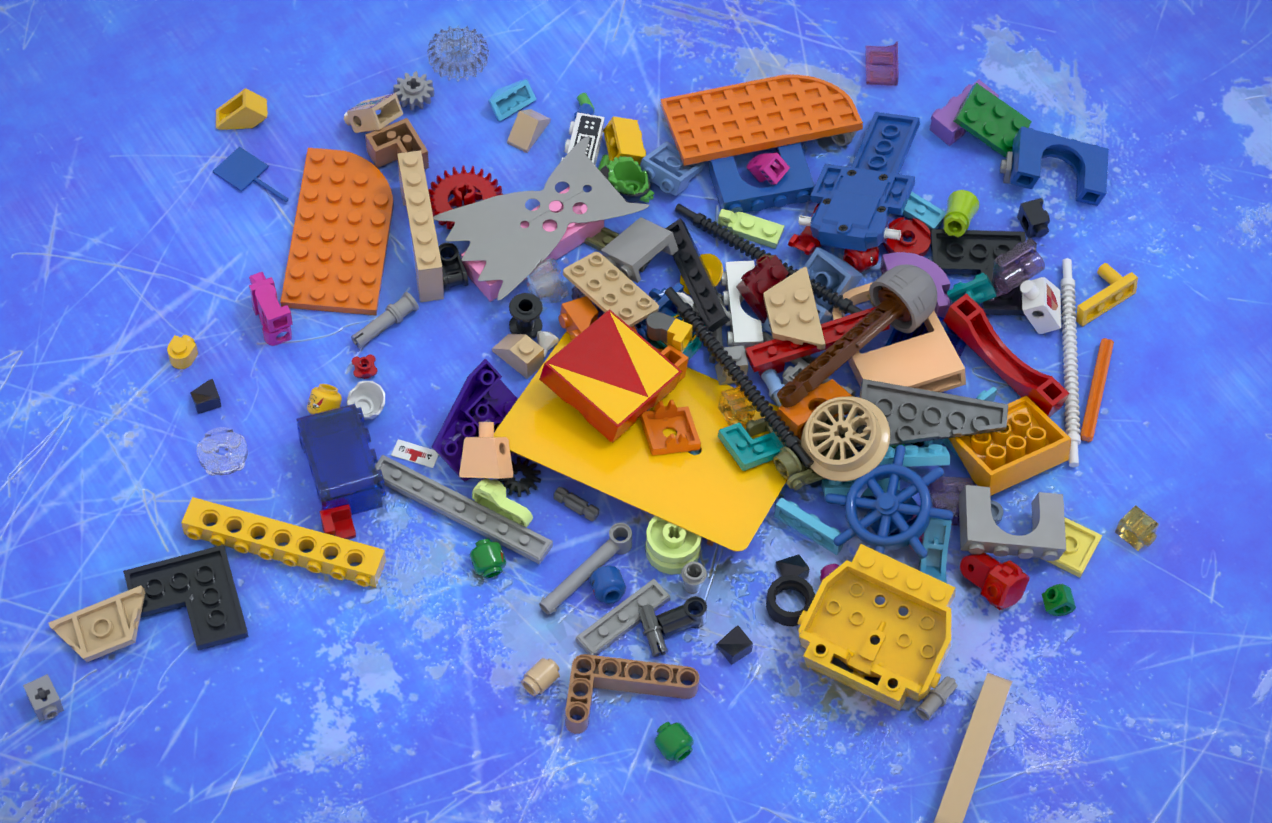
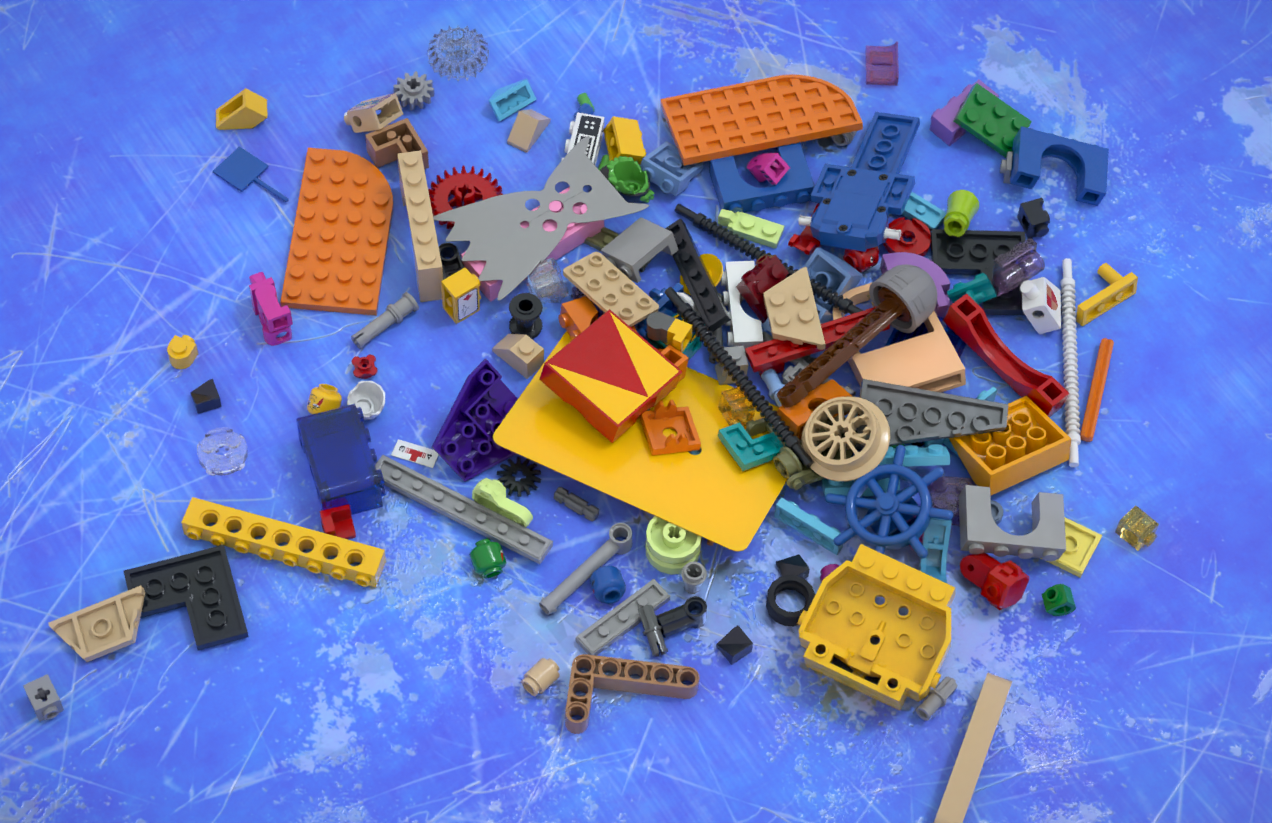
(461, 295): none -> yellow brick
(486, 455): light nougat torso -> none
(546, 340): white rock -> none
(674, 741): green head -> none

